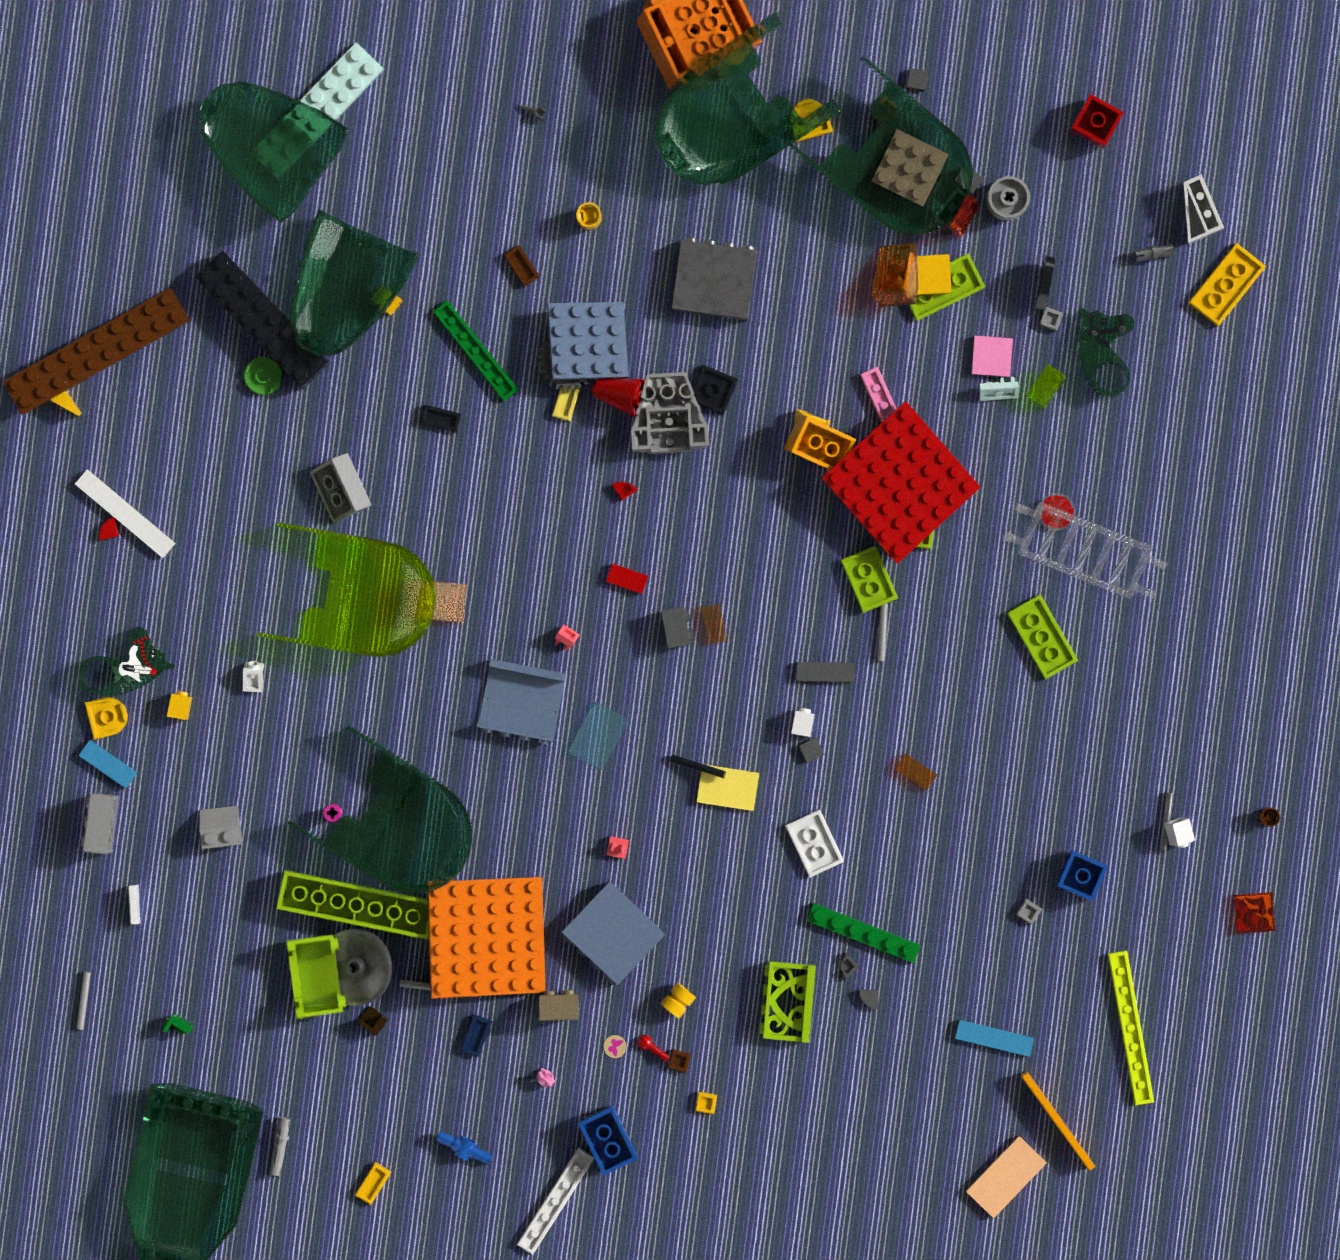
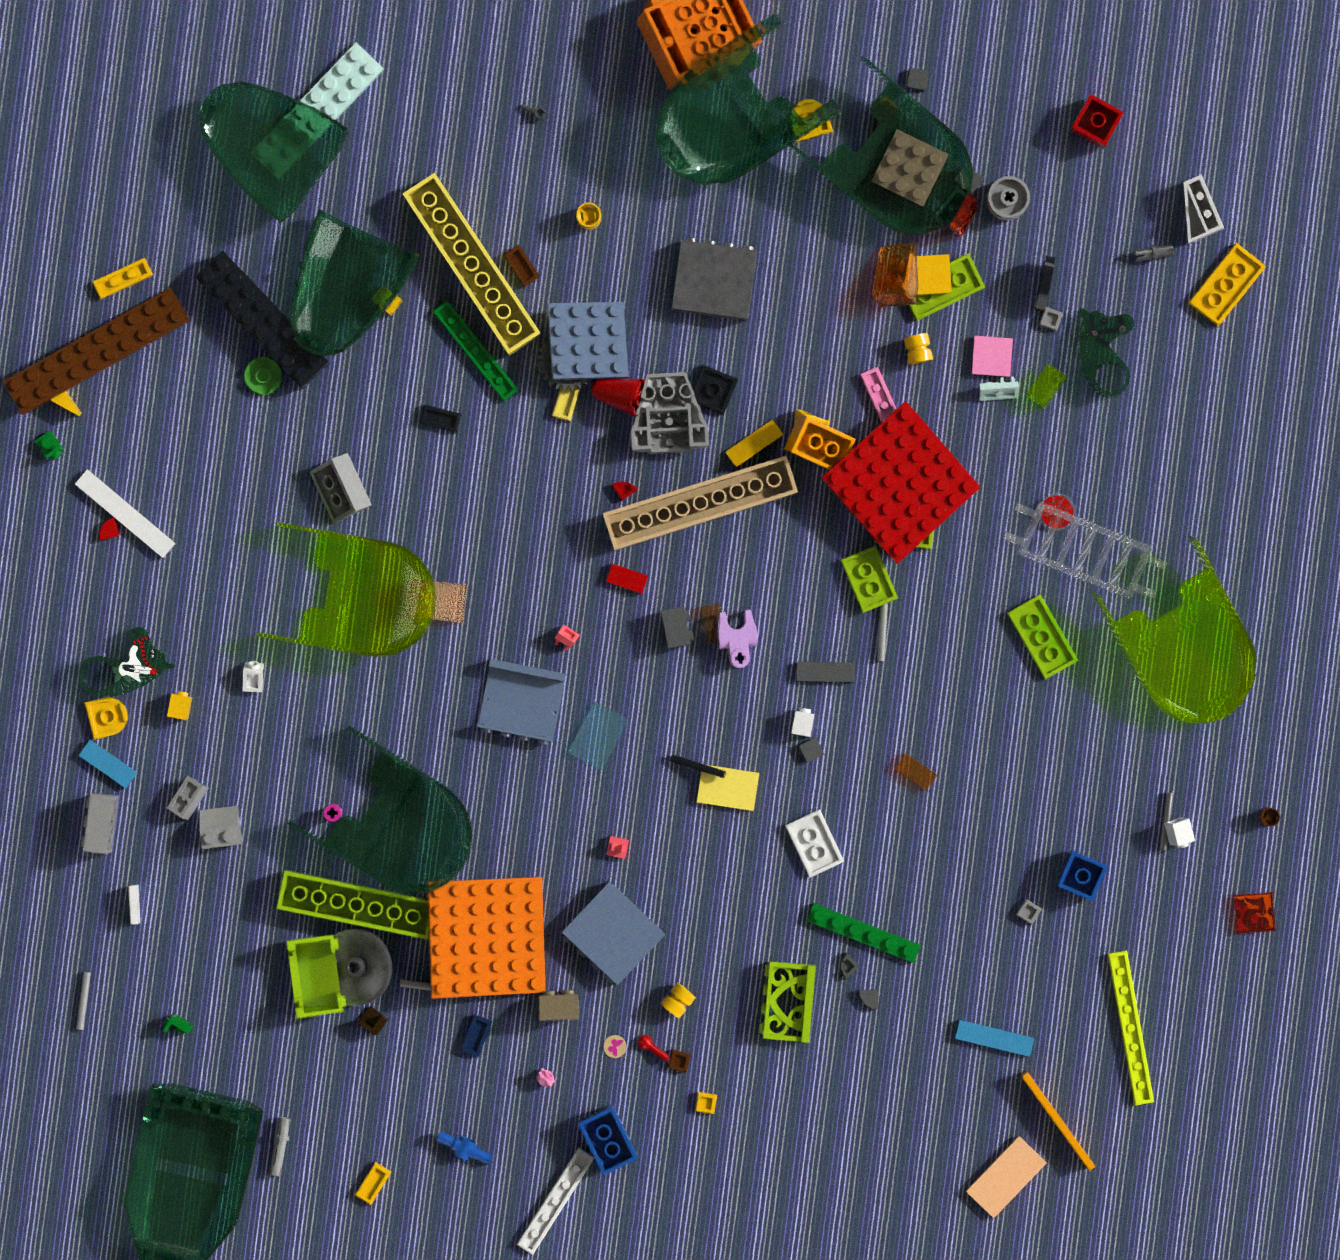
(49, 446): none -> green bracket
(122, 278): none -> yellow tile
(187, 798): none -> light grey hinge
(471, 264): none -> light yellow brick
(700, 503): none -> tan brick
(737, 639): none -> lavender piece
(754, 443): none -> yellow slope
(918, 348): none -> yellow wheel
(1193, 658): none -> clear neon green windscreen

